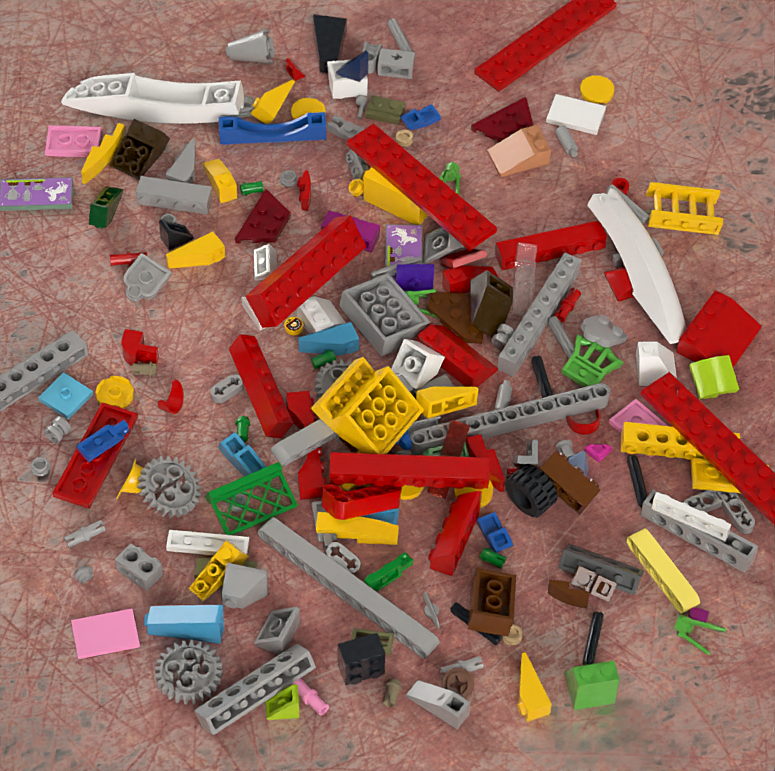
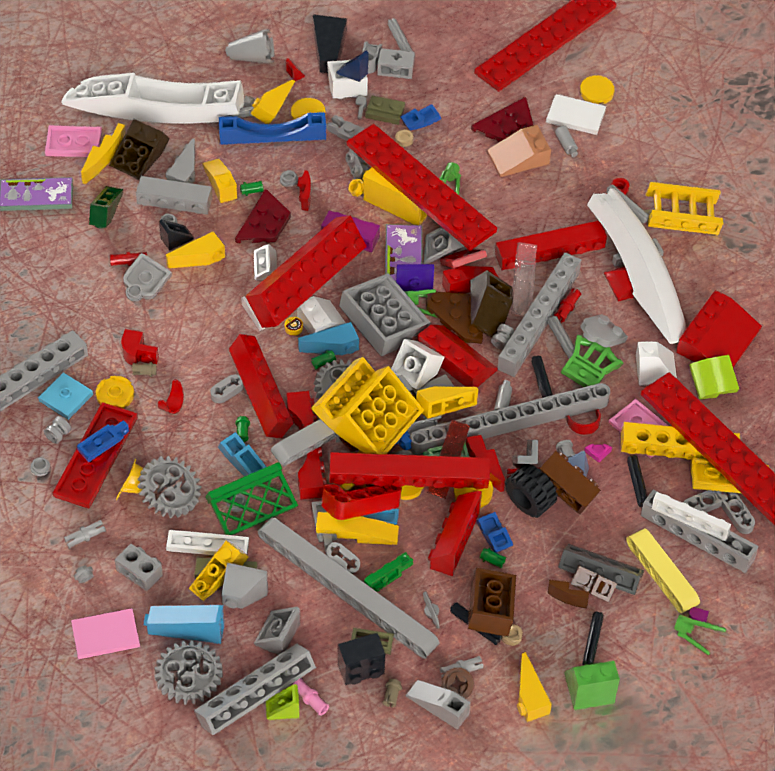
(391, 270): light grey axle -> none

